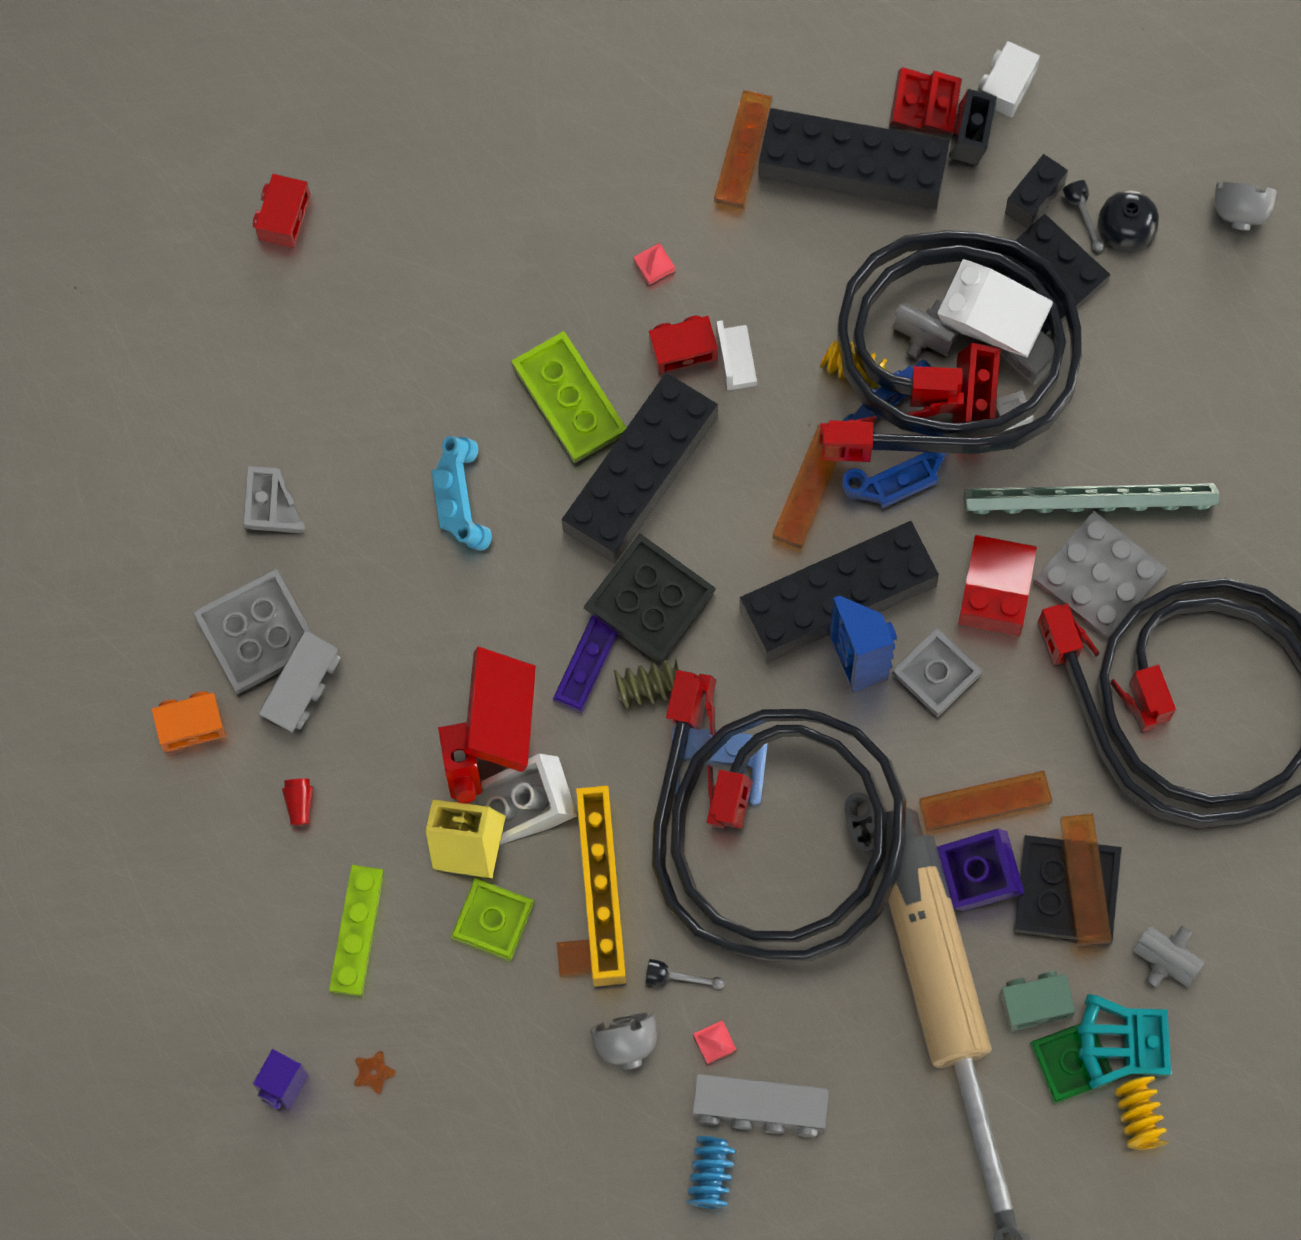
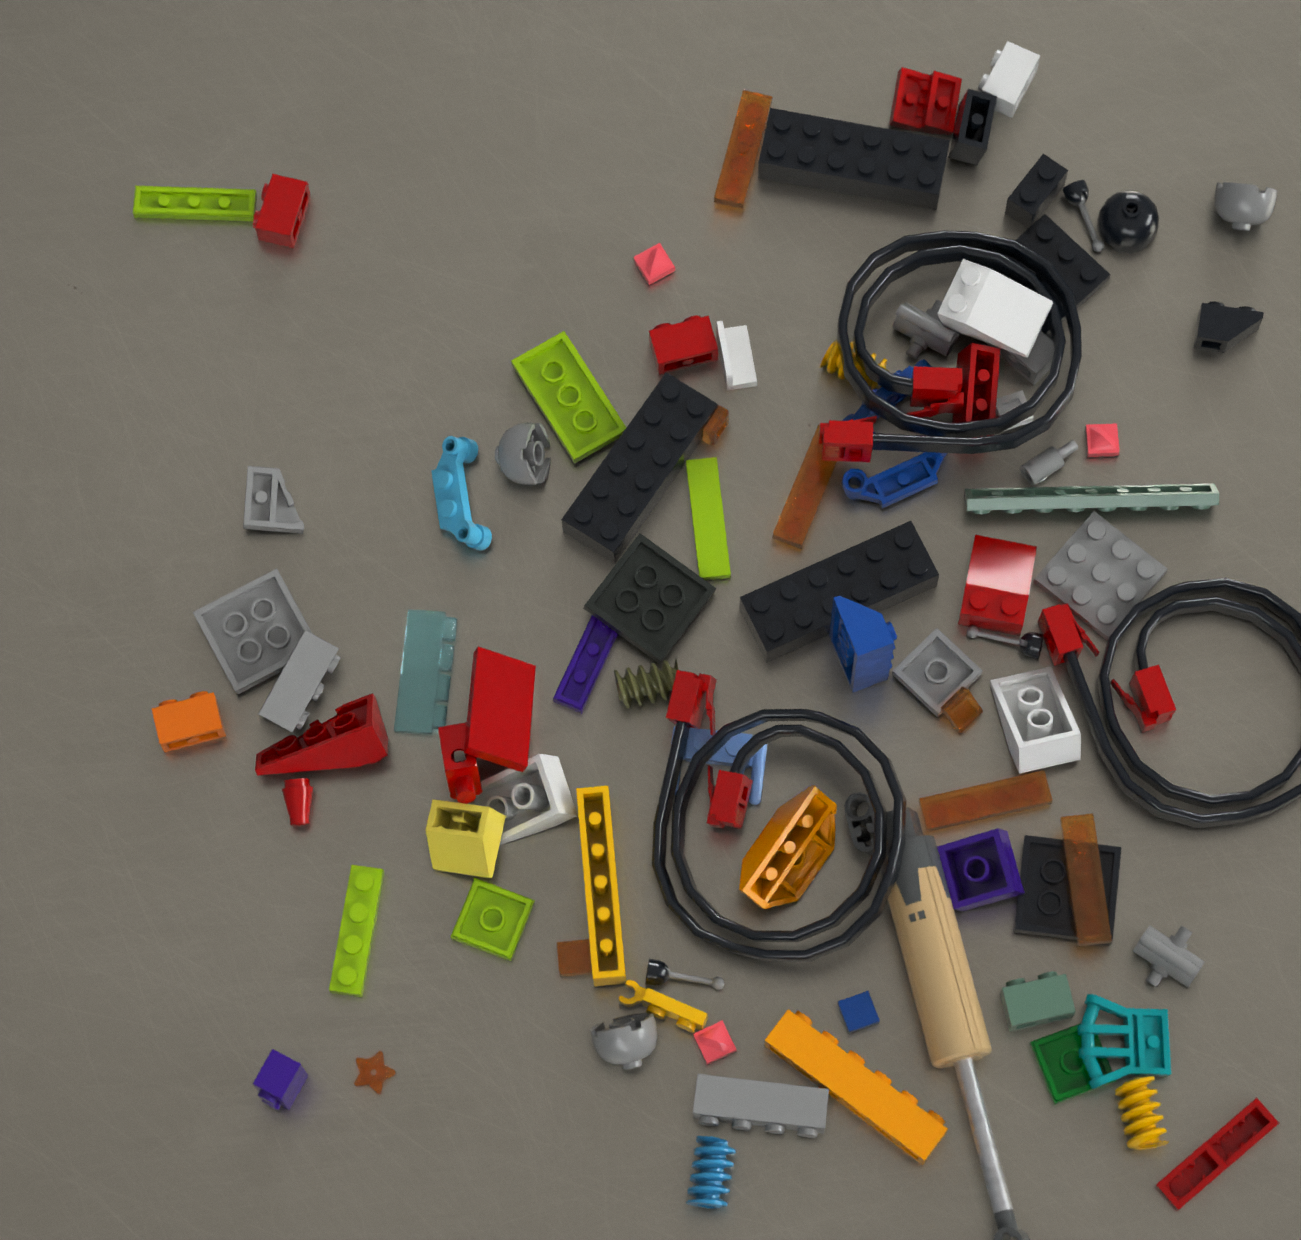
(194, 203): none -> lime tile
(343, 741): none -> red wedge
(420, 678): none -> clear light blue windscreen
(523, 453): none -> light grey cylinder
(662, 1005): none -> yellow plate
(708, 519): none -> lime tile
(716, 425): none -> clear orange tile
(790, 850): none -> light orange wedge
(855, 1086): none -> light orange brick
(858, 1012): none -> blue tile
(961, 709): none -> clear orange tile
(1030, 643): none -> hinge
(1036, 720): none -> white slope
(1047, 462): none -> light grey piece
(1102, 440): none -> coral tile
(1217, 1153): none -> red slope
(1223, 326): none -> black slope

